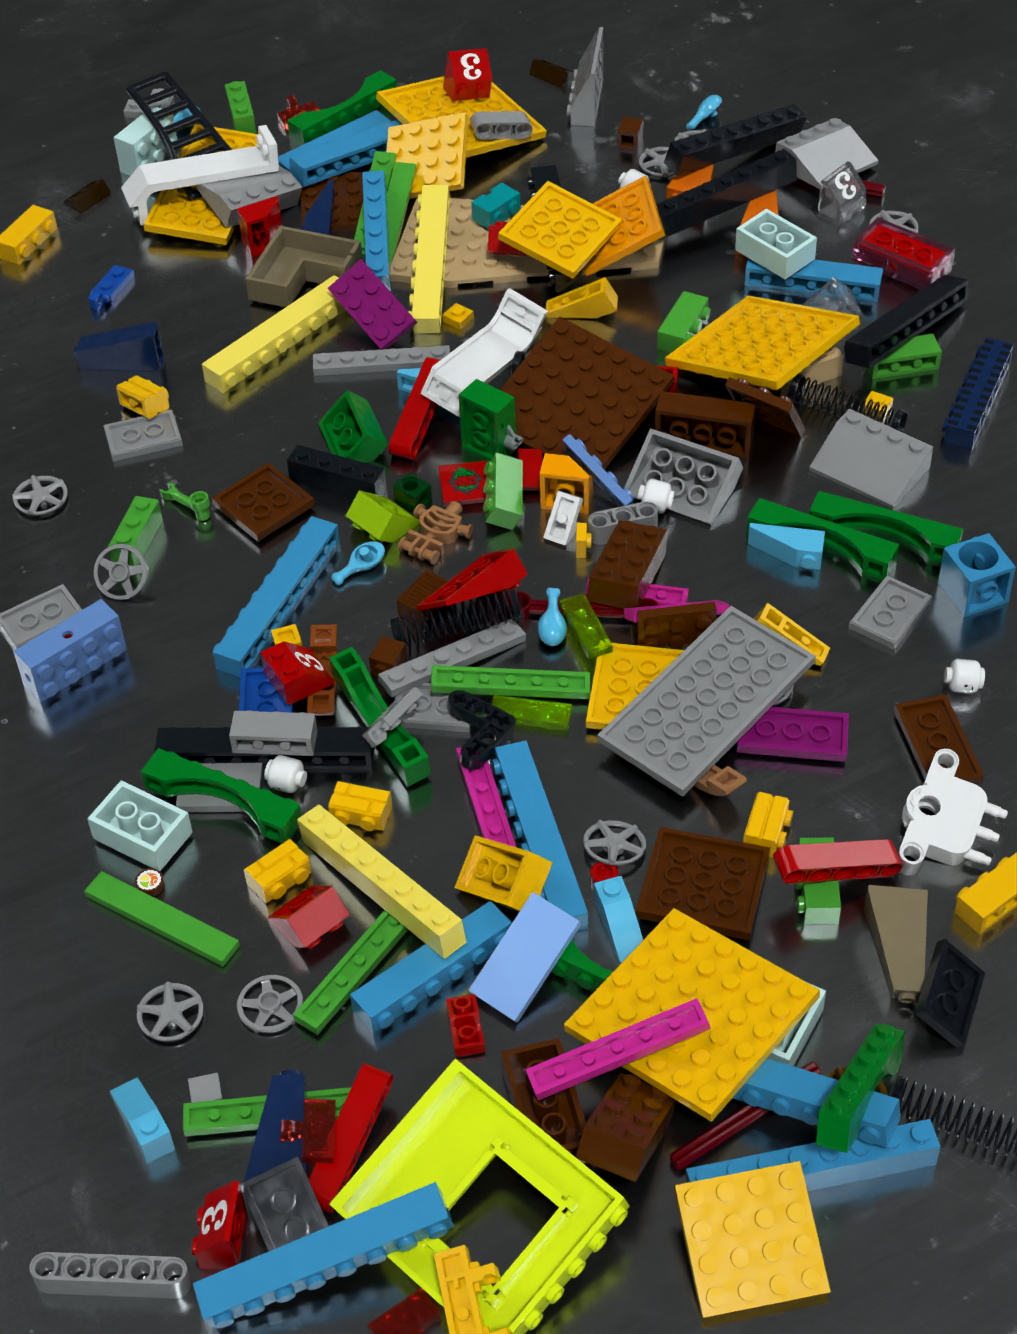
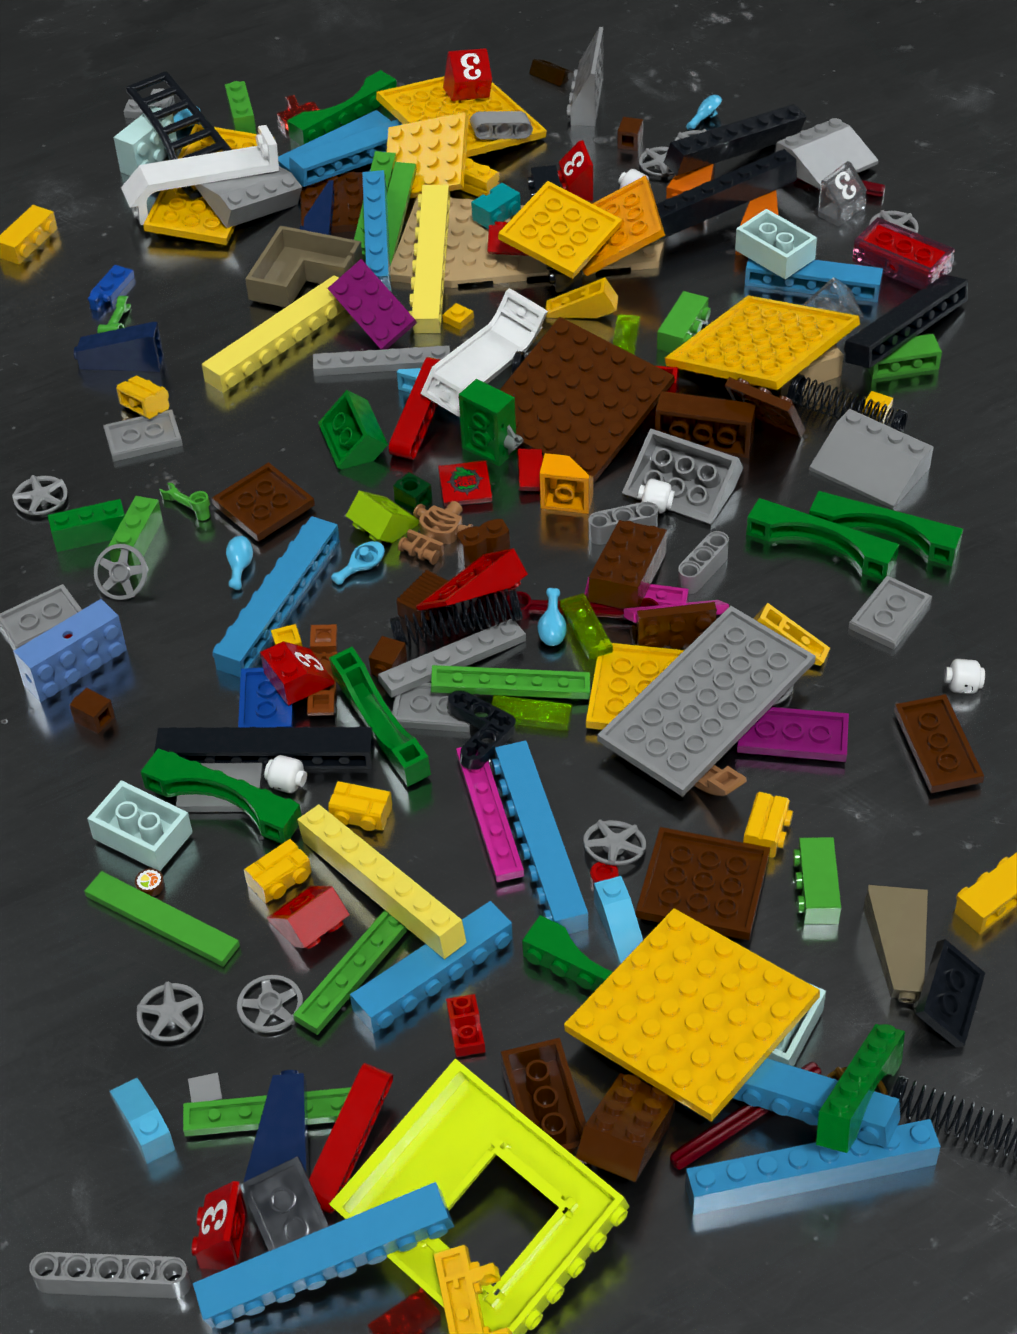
(86, 525): none -> green slope
(88, 196): dark brown slope -> none
(92, 710): none -> reddish brown brick
(113, 324): none -> bright green brick
(239, 555): none -> medium azure piece
(259, 224): red slope -> none
(273, 733): light grey brick -> none
(315, 1130): clear red plate -> none
(335, 473): black brick -> none
(390, 717): light grey hinge -> none
(477, 540): none -> reddish brown brick
(479, 178): none -> yellow brick
(502, 873): yellow slope -> none
(503, 491): bright green brick -> none
(525, 957): light blue tile -> none
(563, 518): white slope -> none
(577, 172): none -> red slope
(583, 540): yellow plate -> none
(593, 467): medium blue plate -> none
(617, 1049): dark pink plate -> none
(626, 332): none -> clear neon green tile
(703, 561): none -> light grey beam
(751, 1239): yellow plate -> none
(792, 545): medium azure slope -> none
(837, 861): beam -> none
(956, 820): white piece -> none
(976, 575): dark azure brick -> none
(977, 393): dark blue brick -> none

